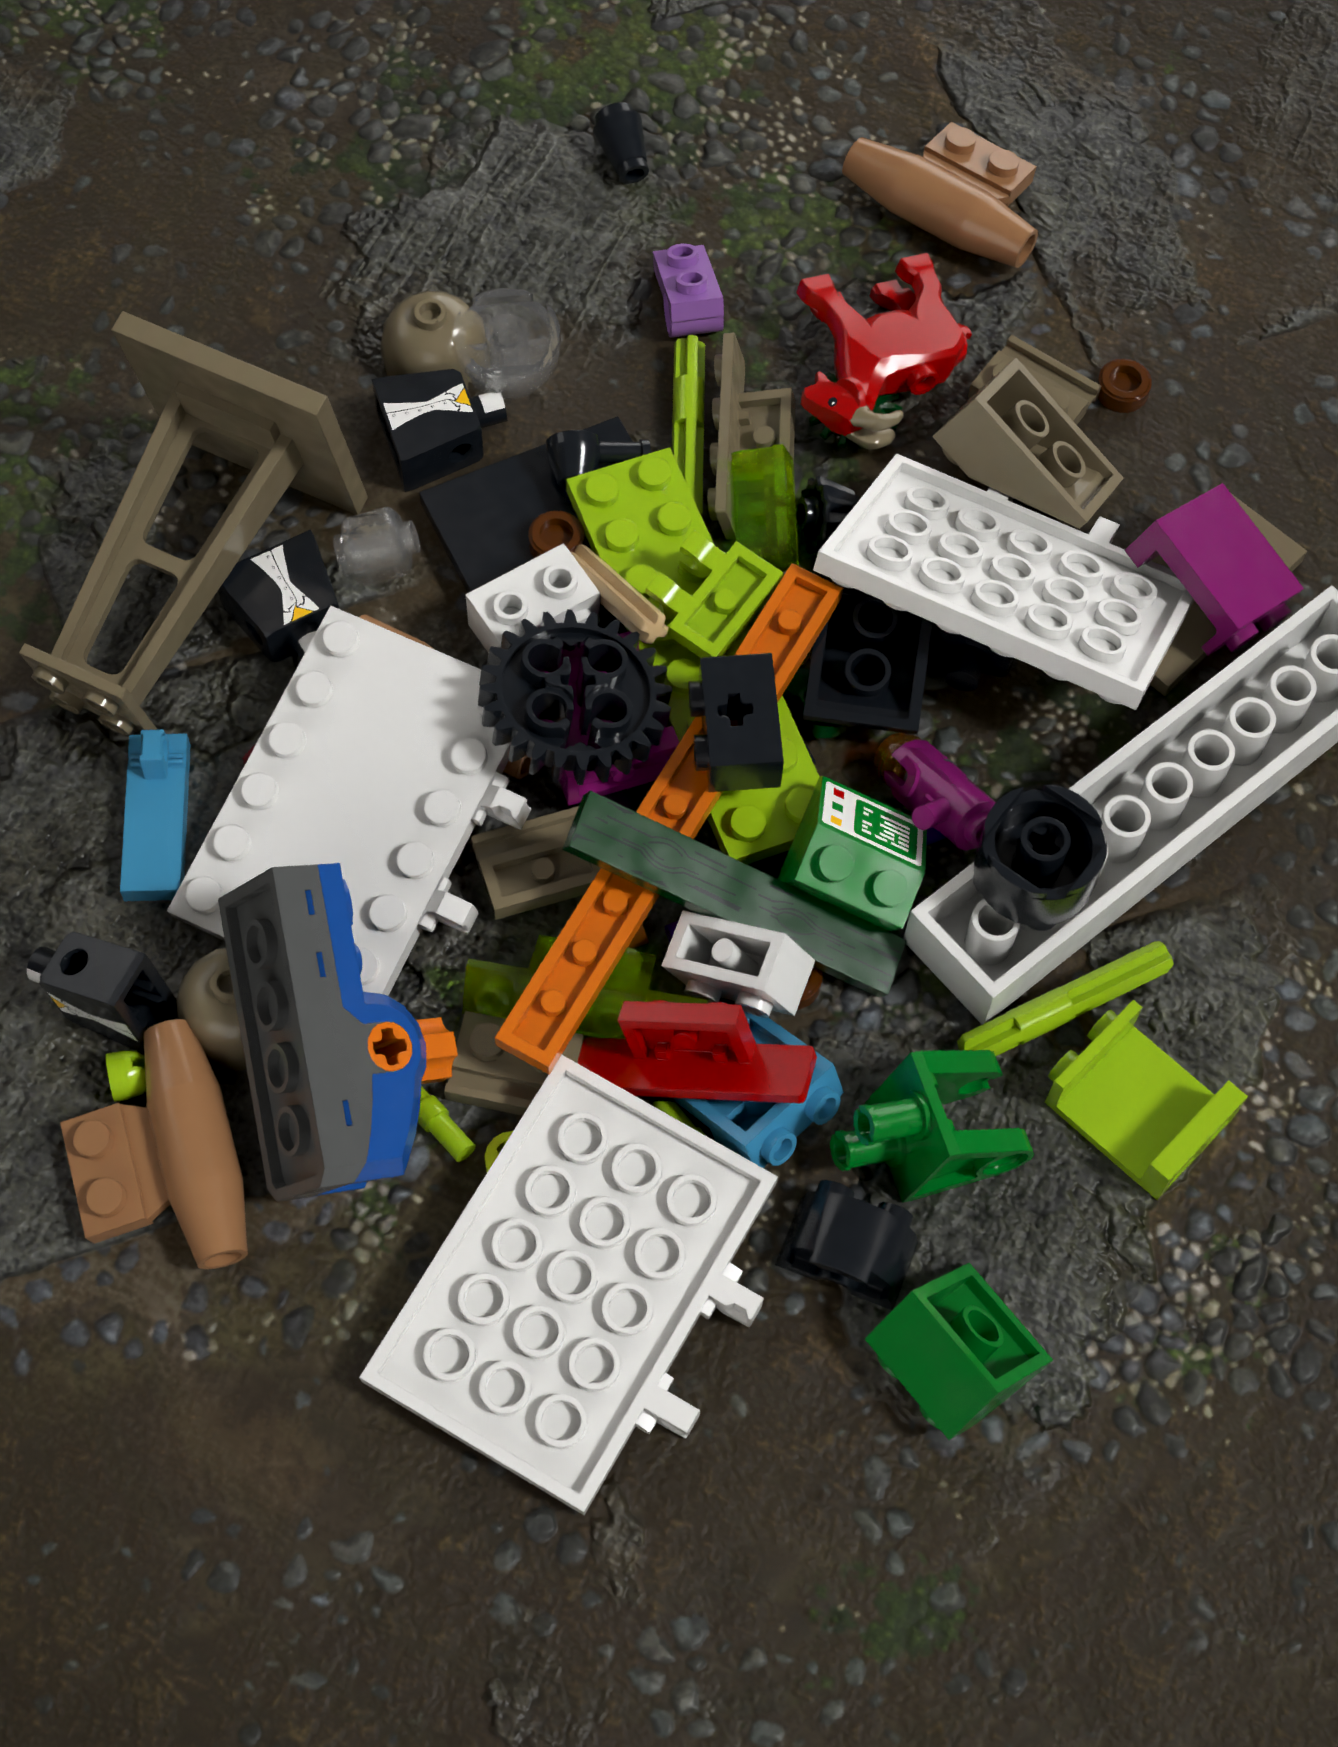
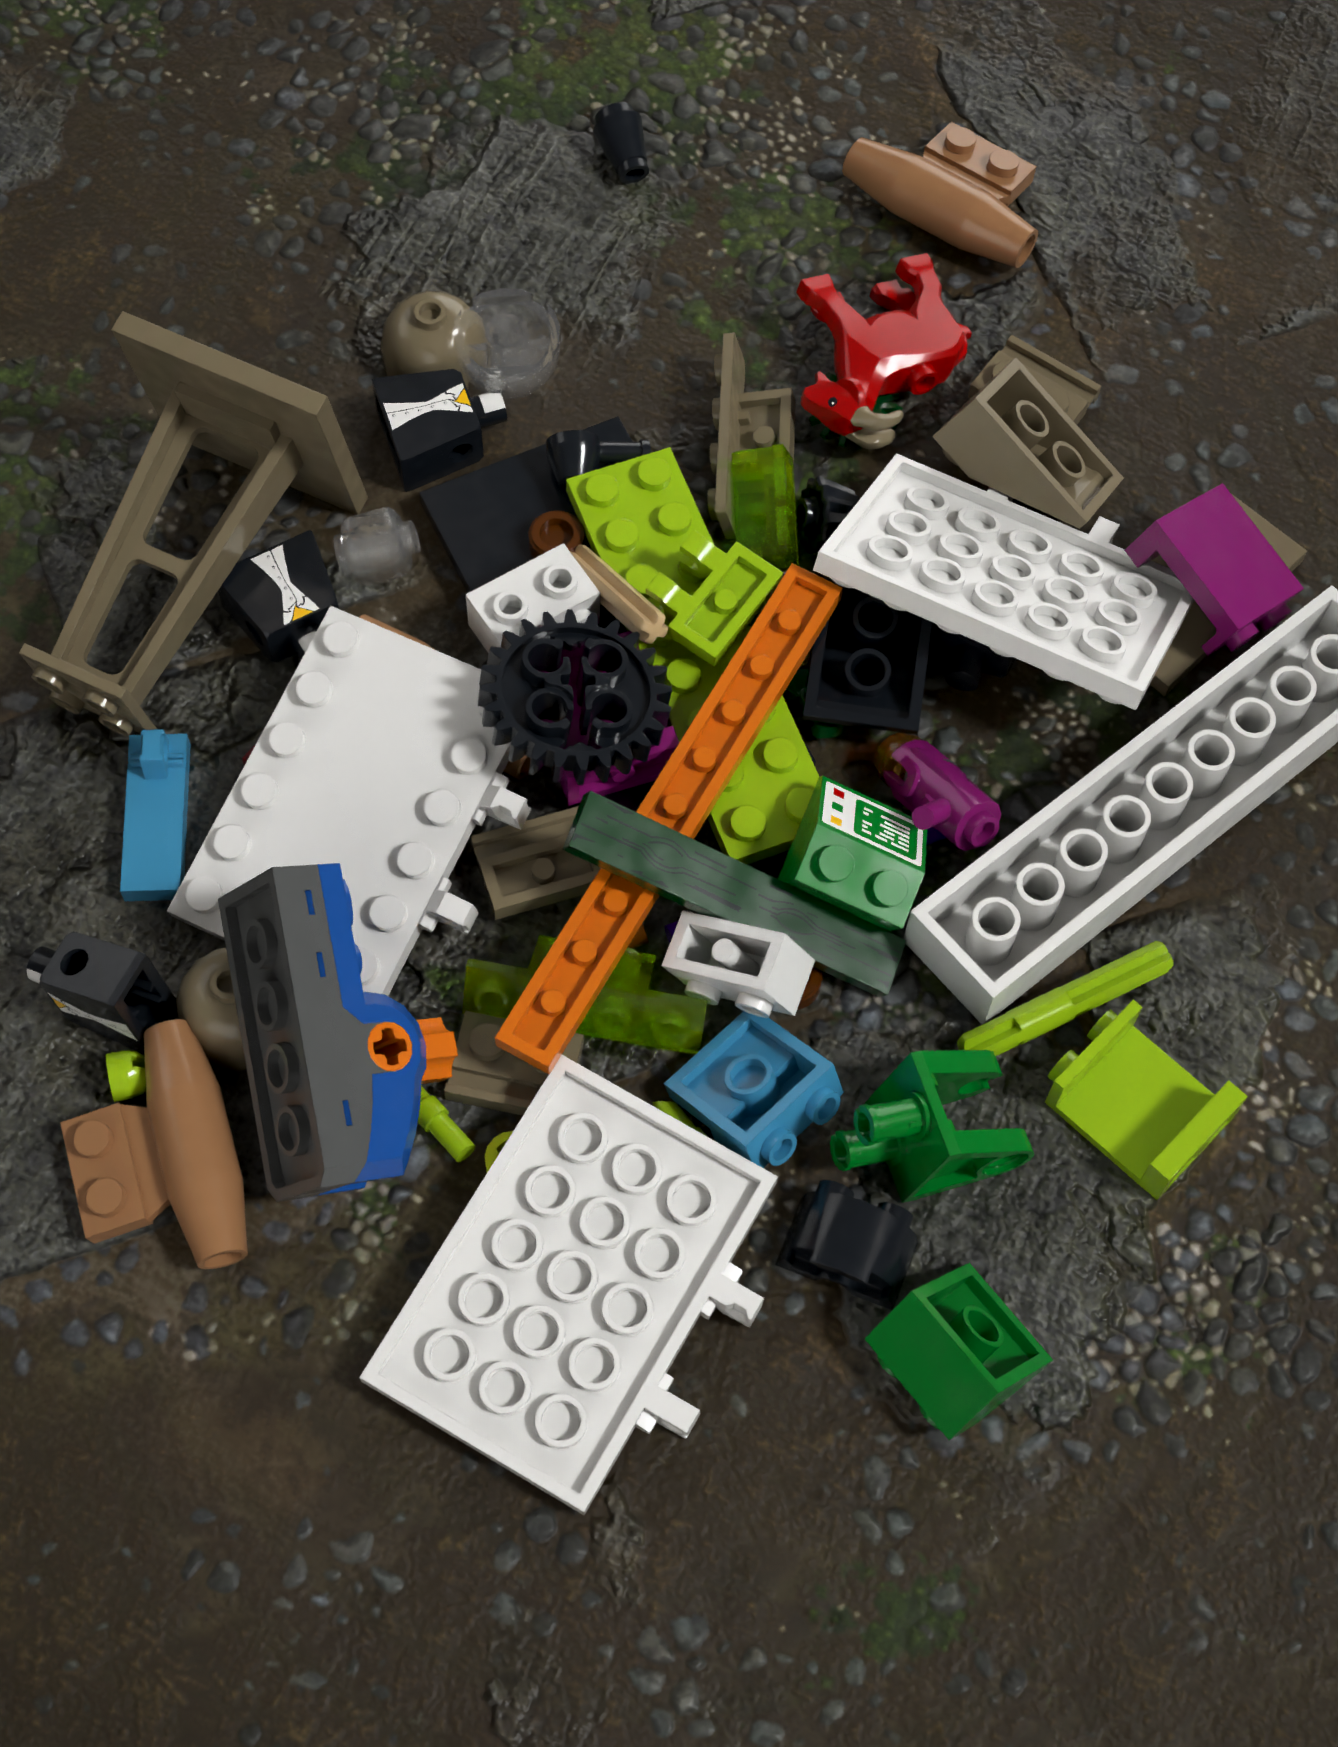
(688, 290): medium lavender plate -> none
(689, 413): lime axle -> none
(697, 1055): red bracket -> none
(742, 691): black brick -> none
(1039, 855): black brick -> none
(1124, 385): reddish brown tile -> none

